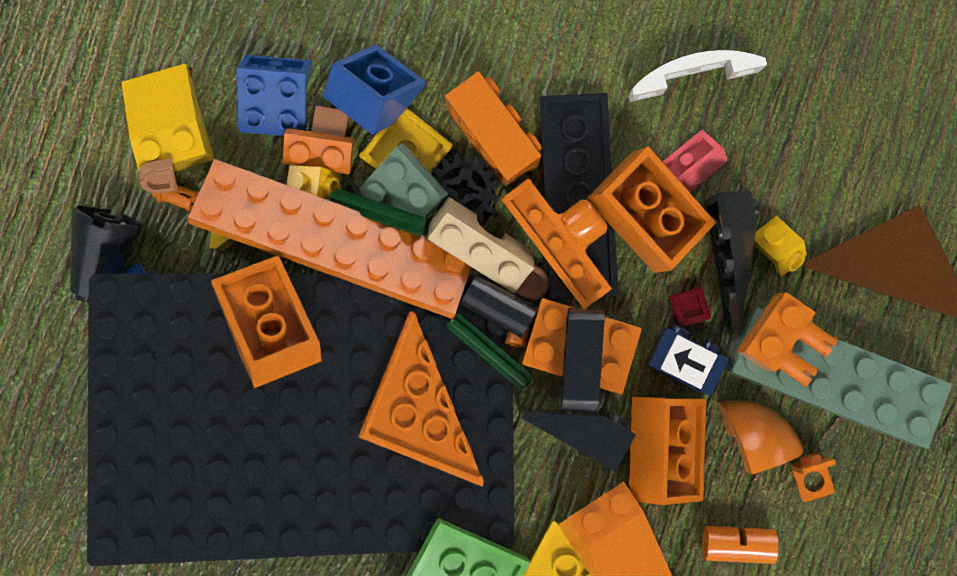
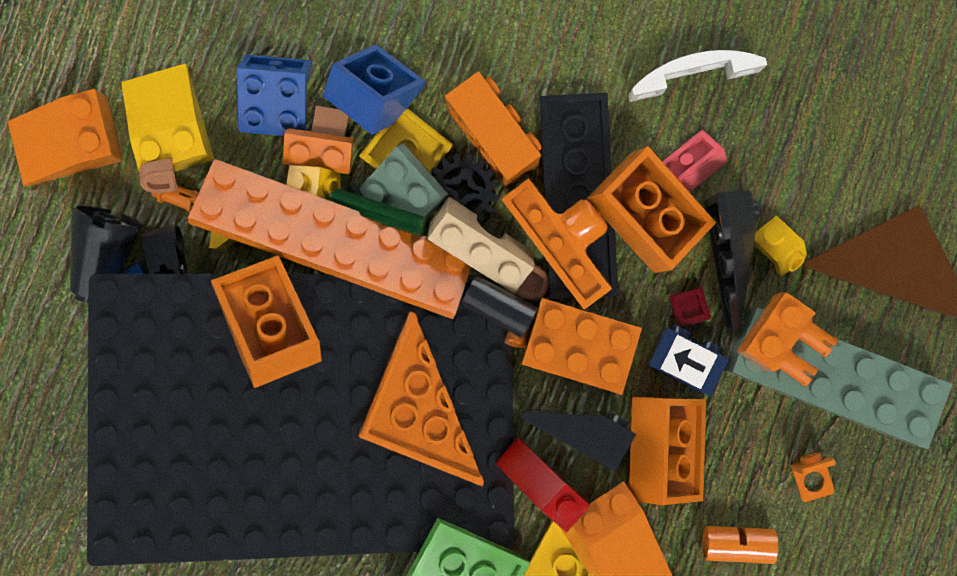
(65, 137): none -> orange slope
(164, 250): none -> black piece
(489, 350): dark green axle -> none
(542, 485): none -> red slope
(582, 360): black beam -> none
(761, 434): orange brick -> none

